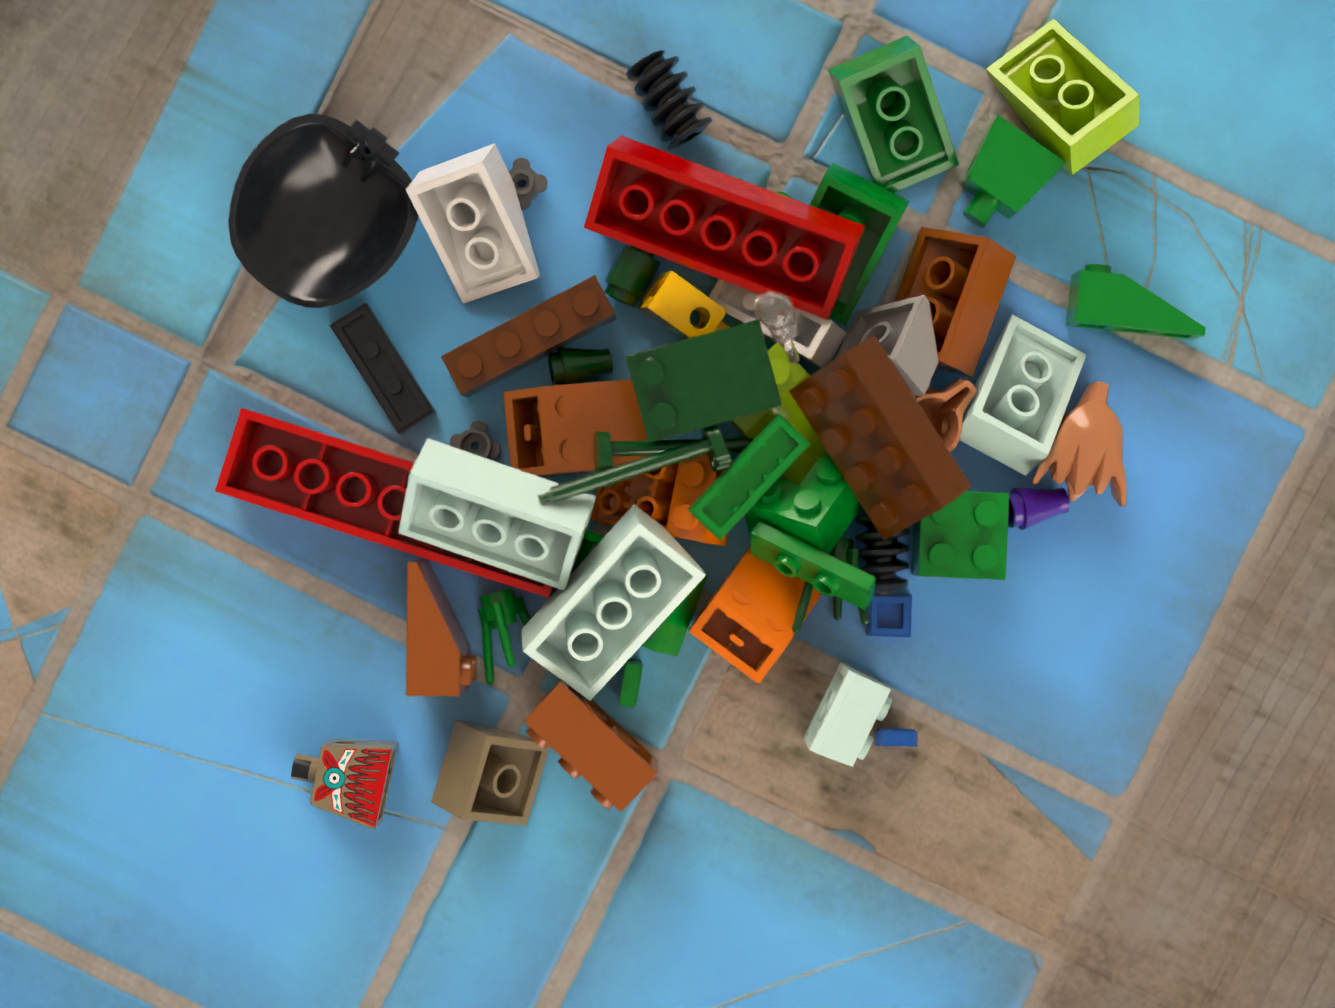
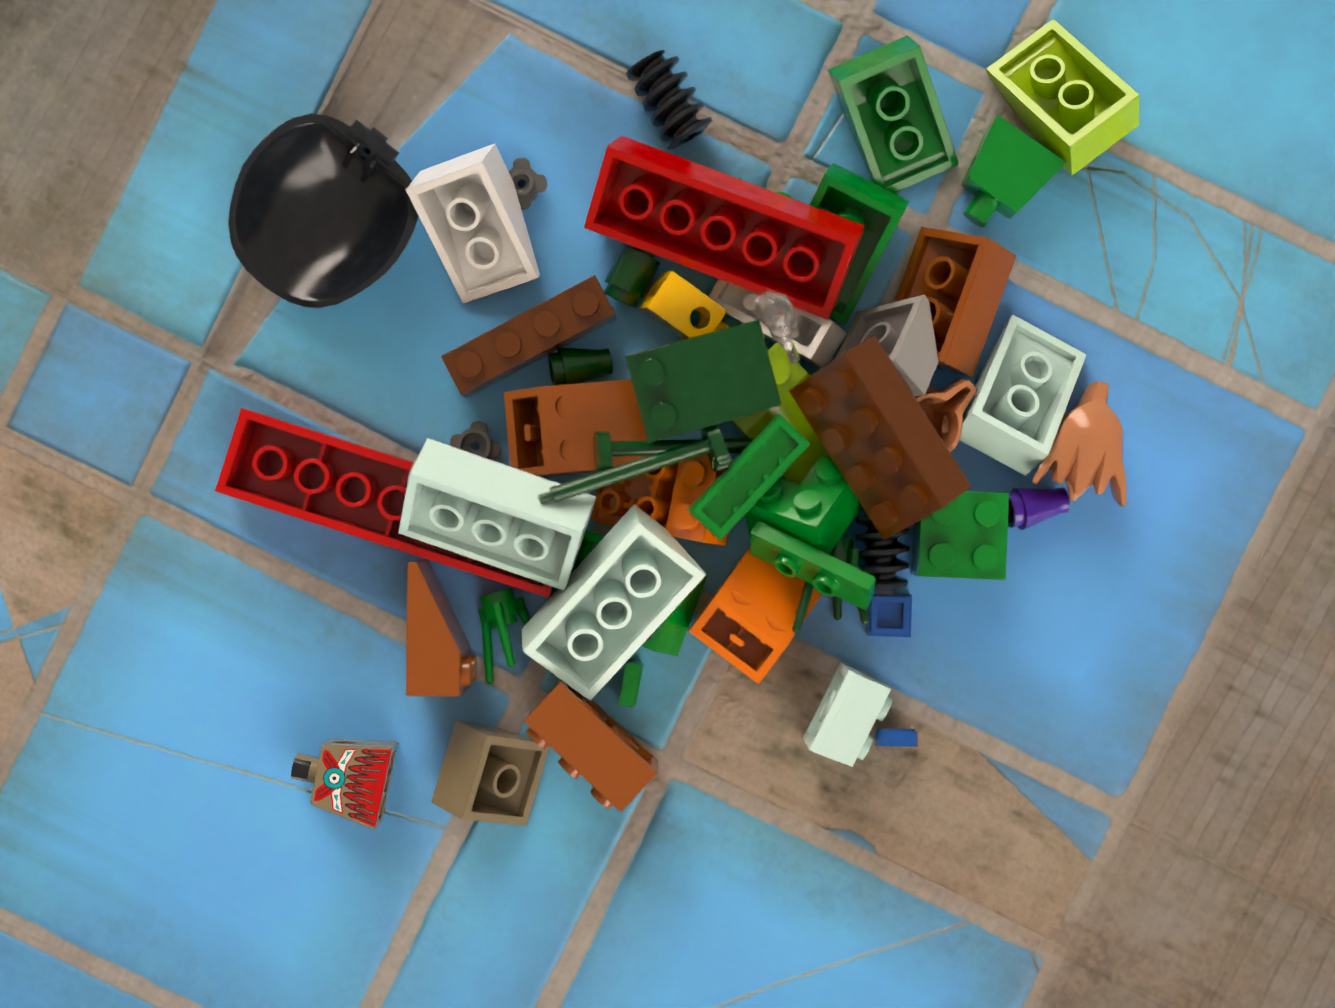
(382, 368): black tile -> none
(1121, 305): green slope -> none

